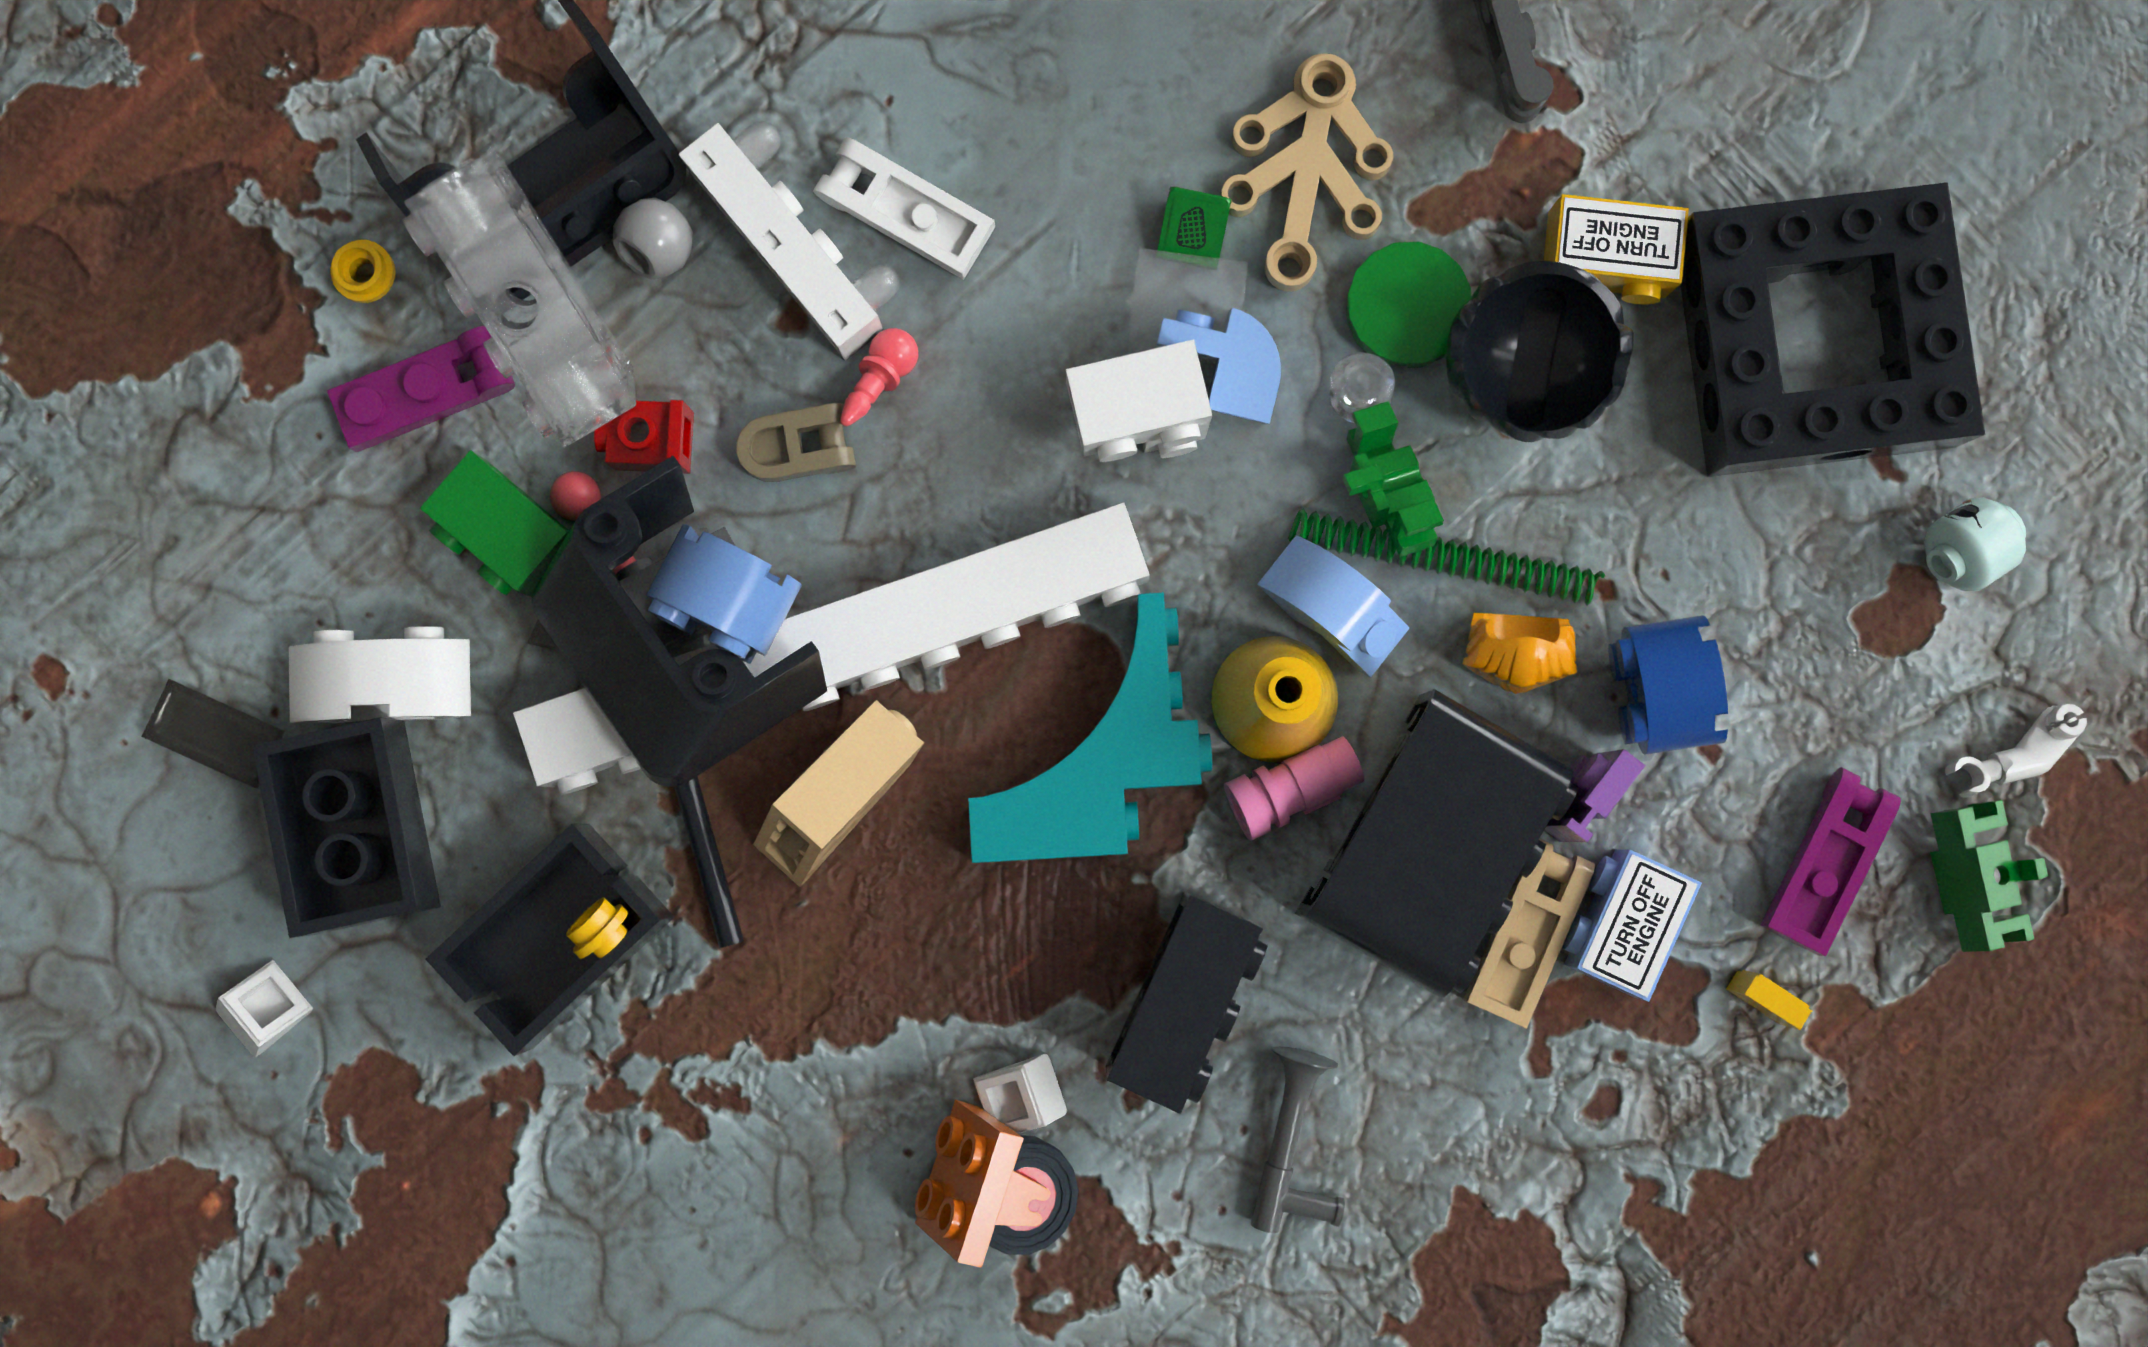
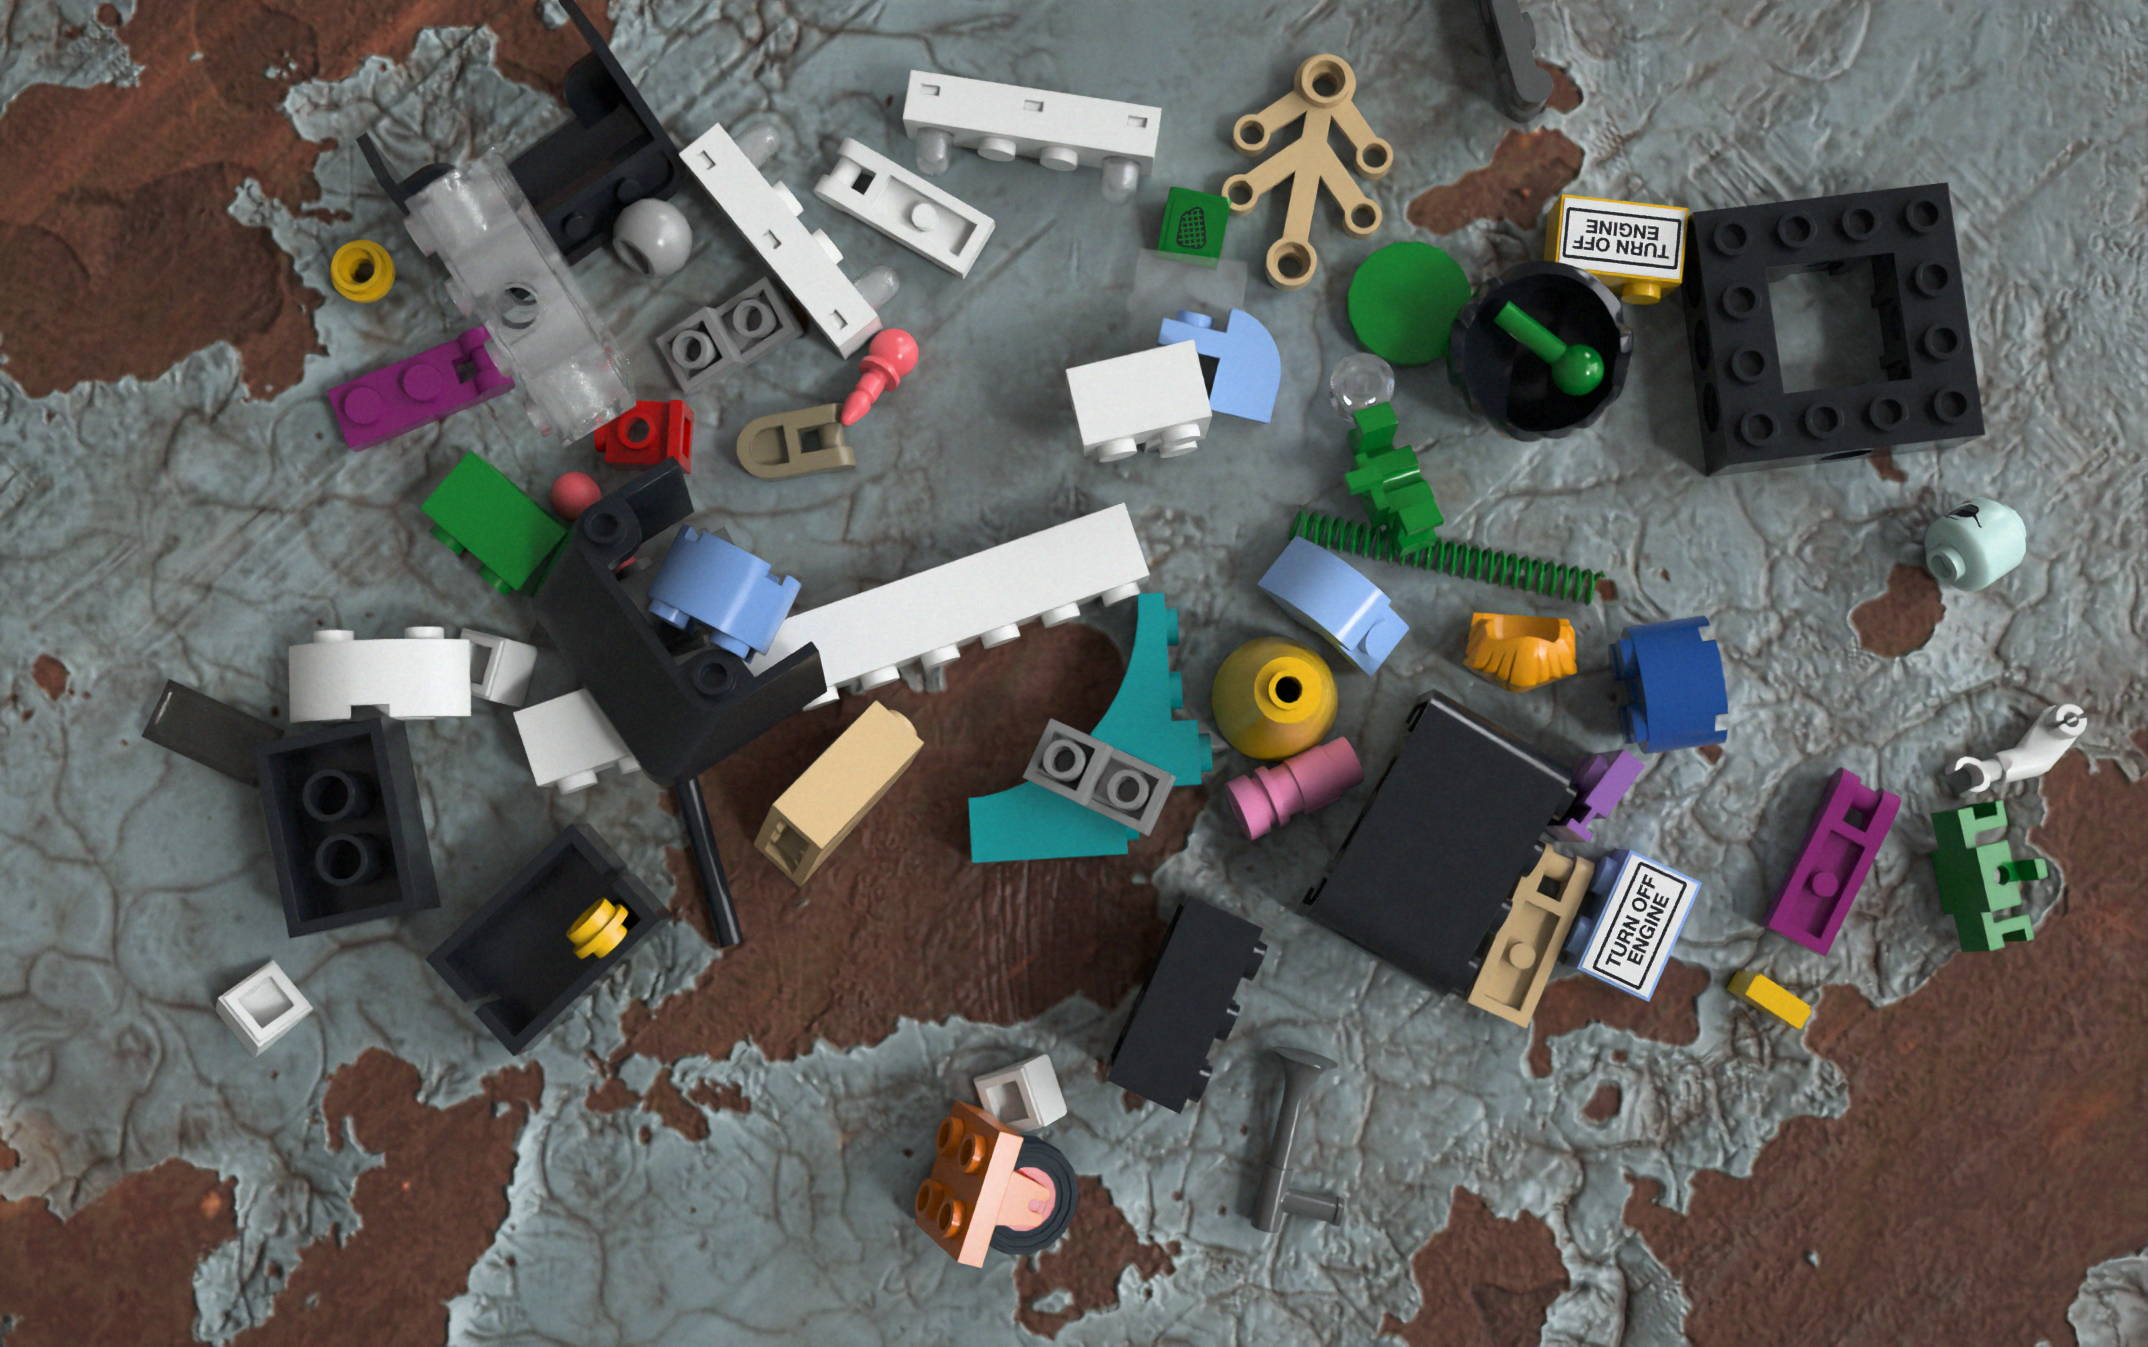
(499, 667): none -> white slope
(731, 336): none -> light grey slope
(1030, 123): none -> white piece
(1099, 777): none -> light grey slope
(1574, 368): none -> green bar

